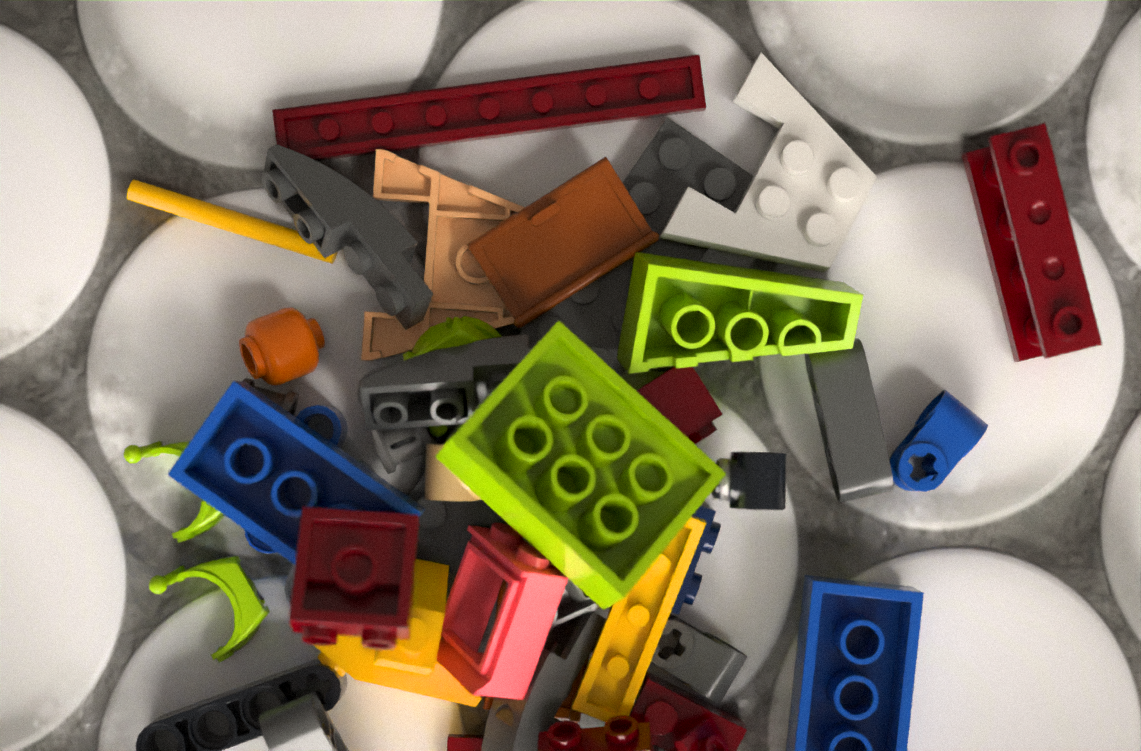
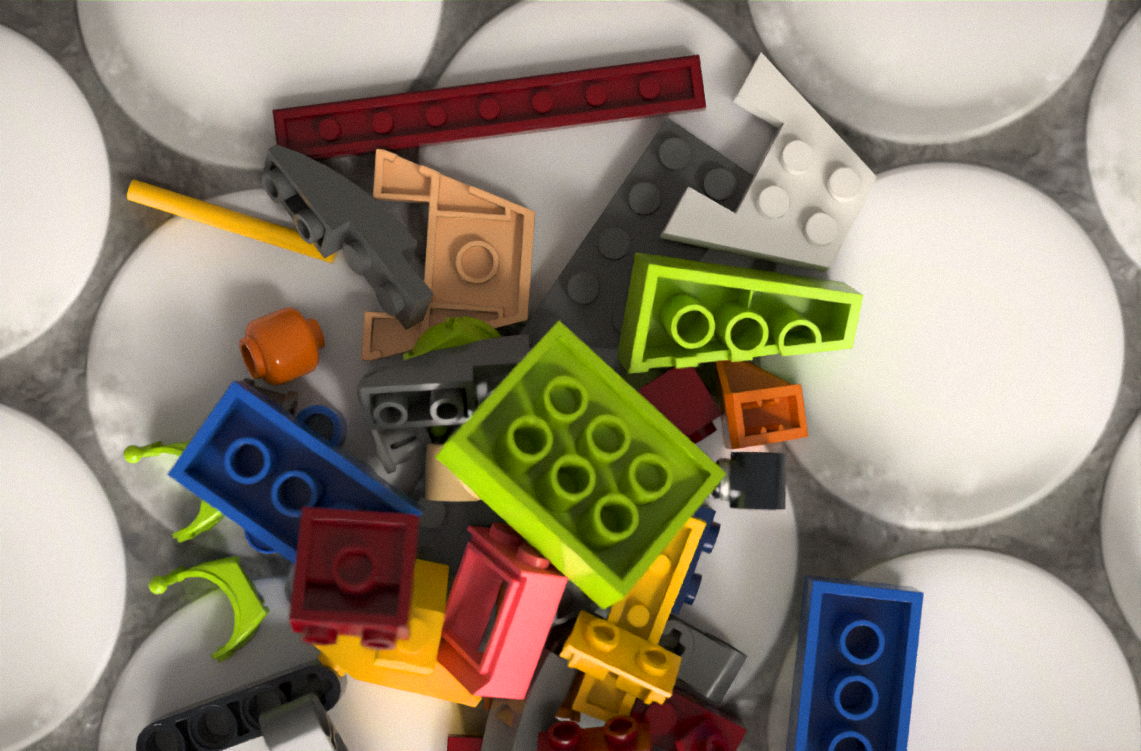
(572, 241): dark orange door -> none
(641, 666): none -> yellow hinge
(757, 406): none -> orange slope
(849, 423): dark grey beam -> none
(942, 437): blue piece -> none
(1031, 245): dark red fence -> none

